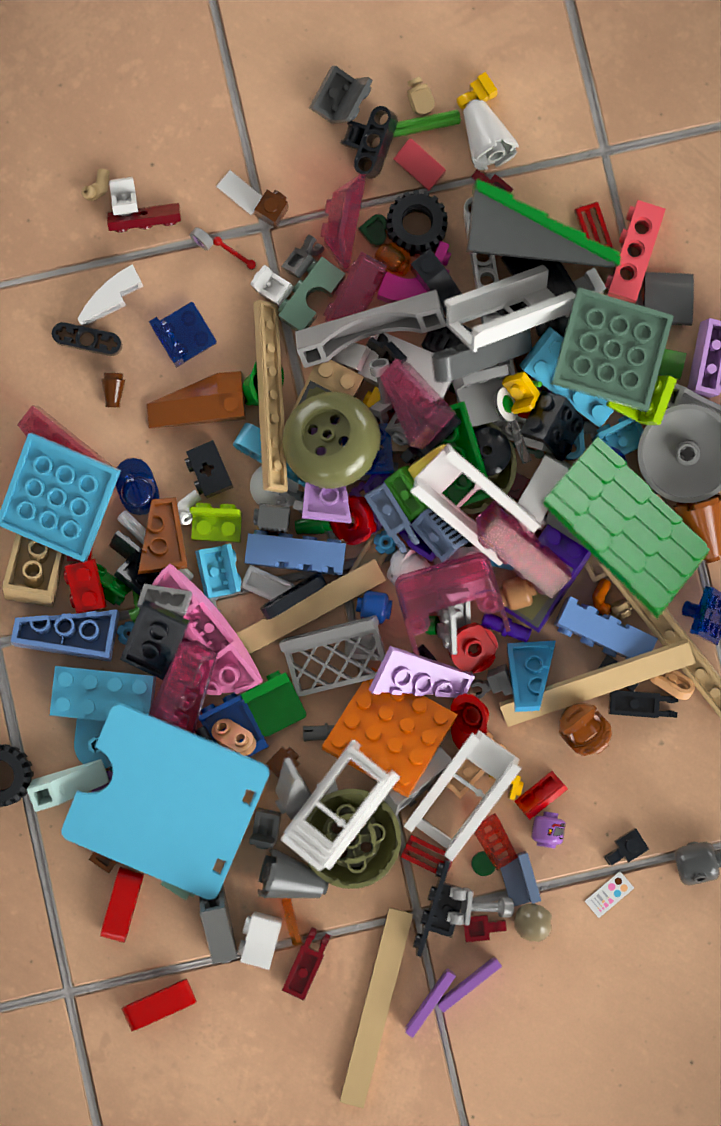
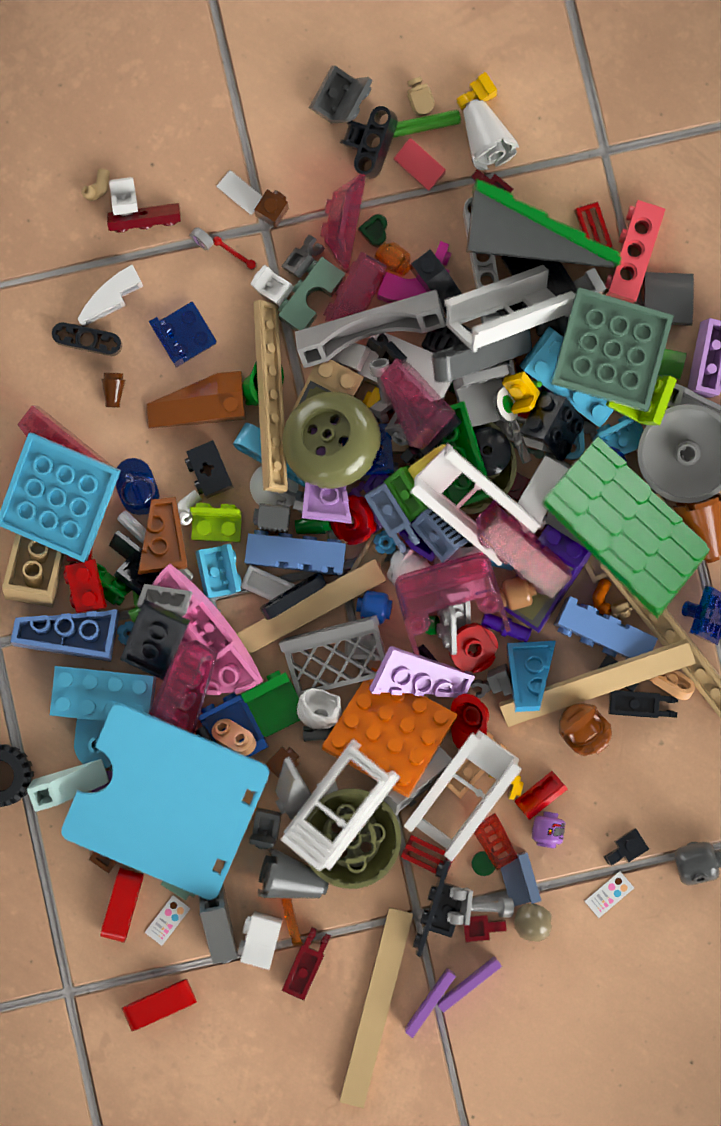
(167, 920): none -> white sticker
(319, 708): none -> white hair
(417, 203): black tyre -> none

